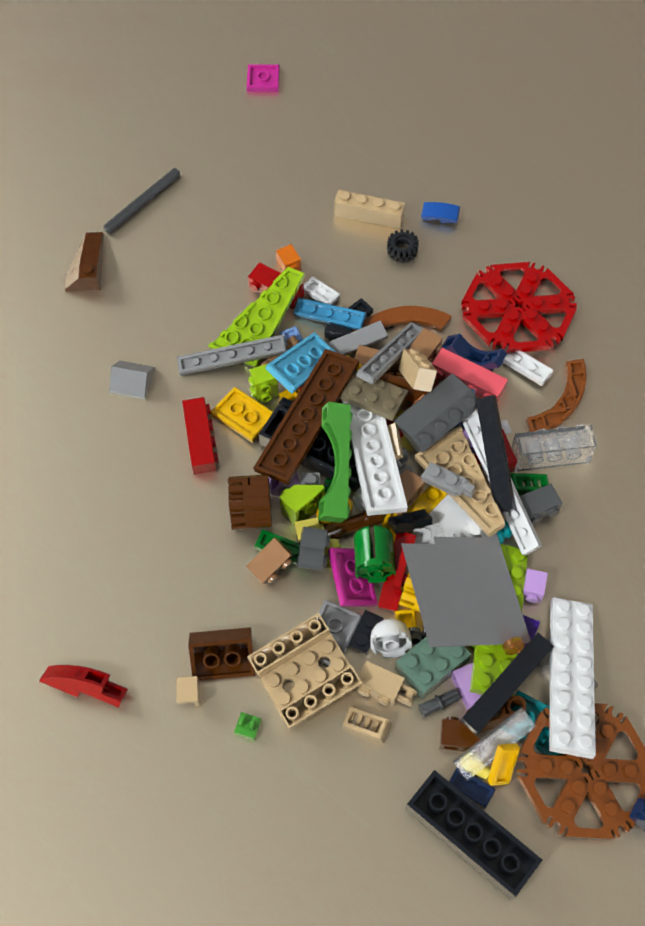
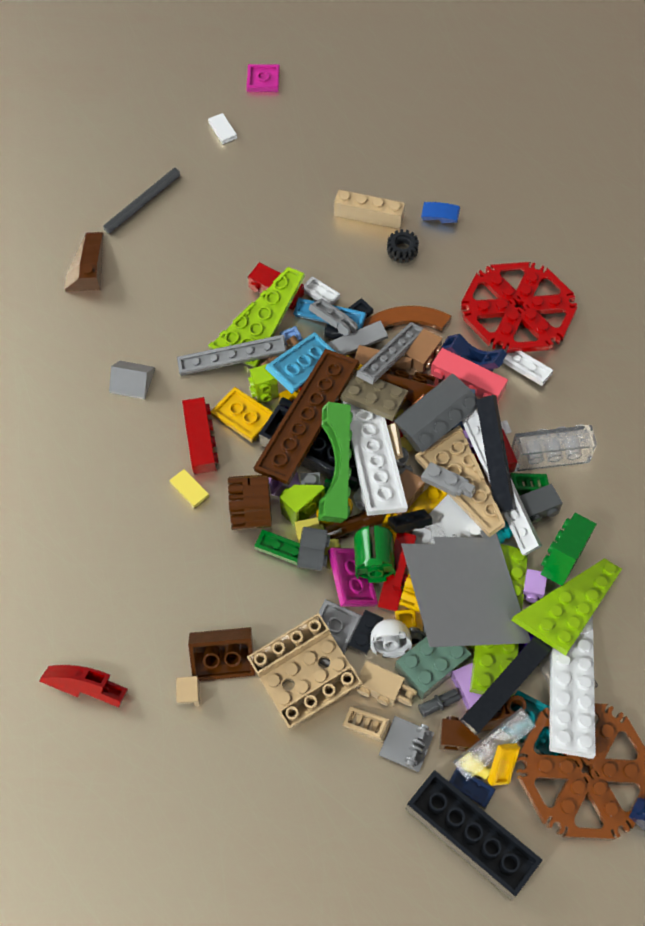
(189, 488): none -> light yellow tile
(222, 128): none -> white tile
(247, 726): bright green tile -> none
(270, 561): medium nougat brick -> none
(288, 257): orange brick -> none
(333, 316): none -> light grey hinge
(407, 743): none -> light grey hinge
(417, 369): tan brick -> none
(513, 645): clear orange tile -> none
(566, 610): none -> lime wing
(567, 403): dark orange tile -> none
(567, 549): none -> green brick

